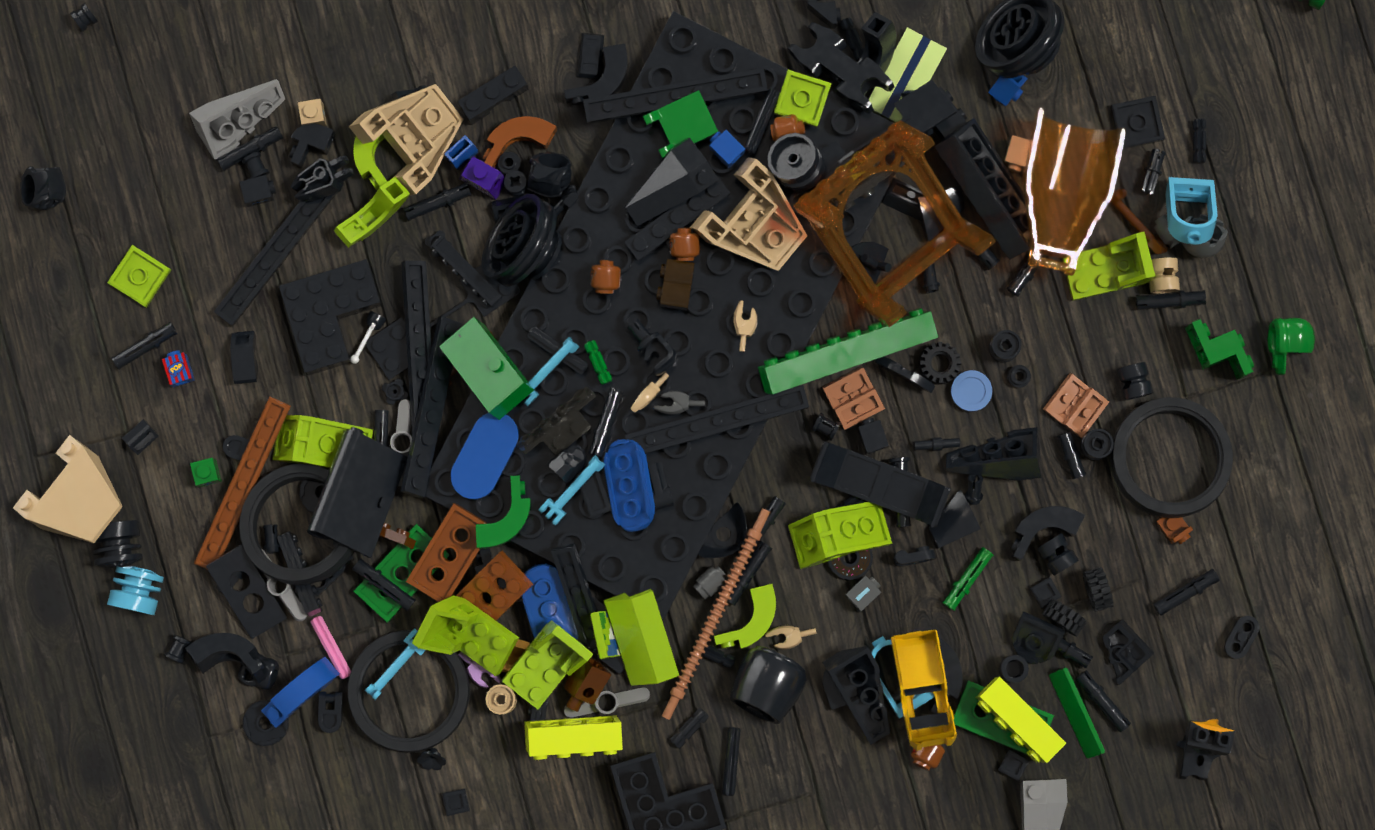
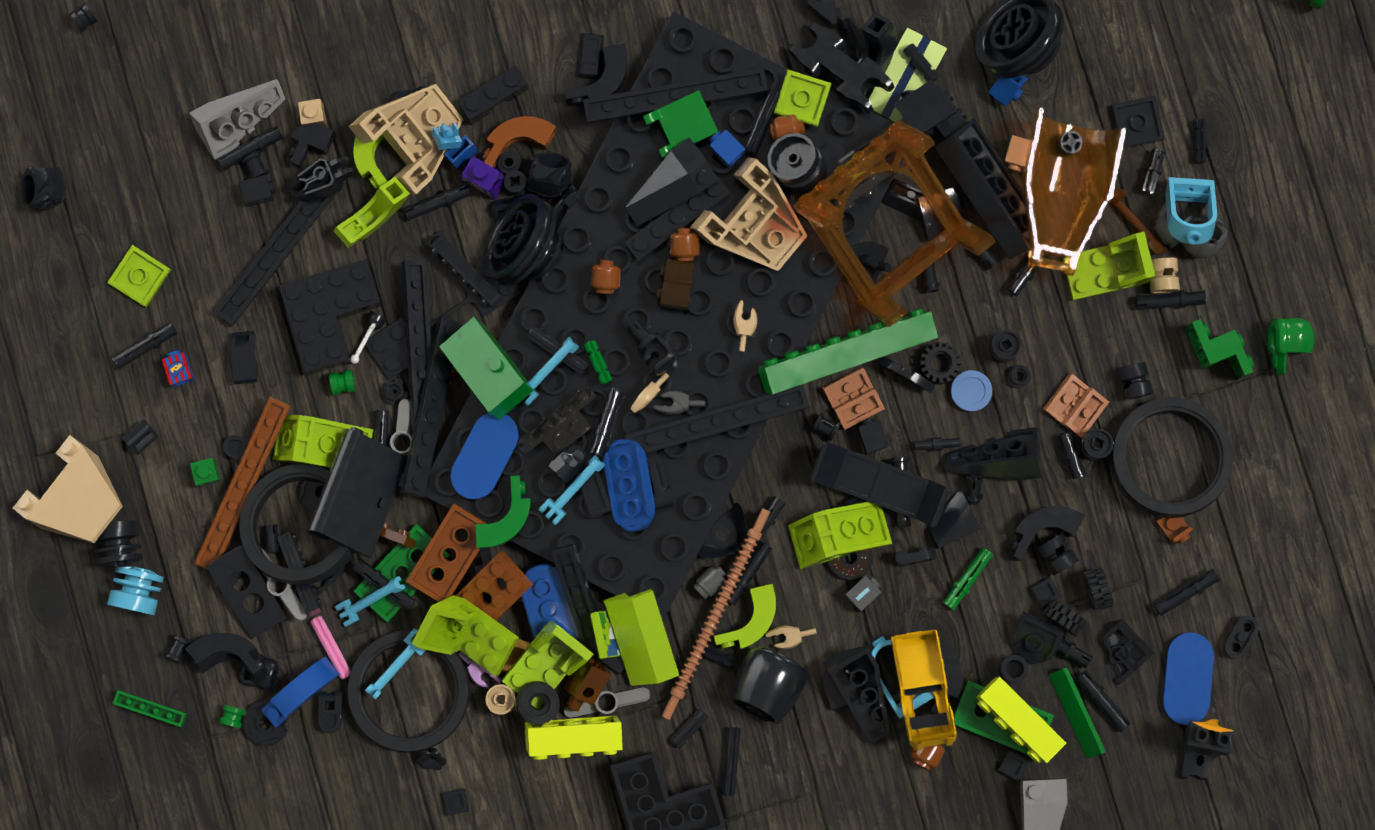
(150, 708): none -> green piece
(232, 716): none -> green wheel
(342, 382): none -> green wheel
(351, 610): none -> medium azure hinge
(447, 136): none -> dark azure tile
(541, 715): none -> black tyre
(921, 63): none -> black axle
(1074, 141): none -> black wheel
(1188, 678): none -> blue tile

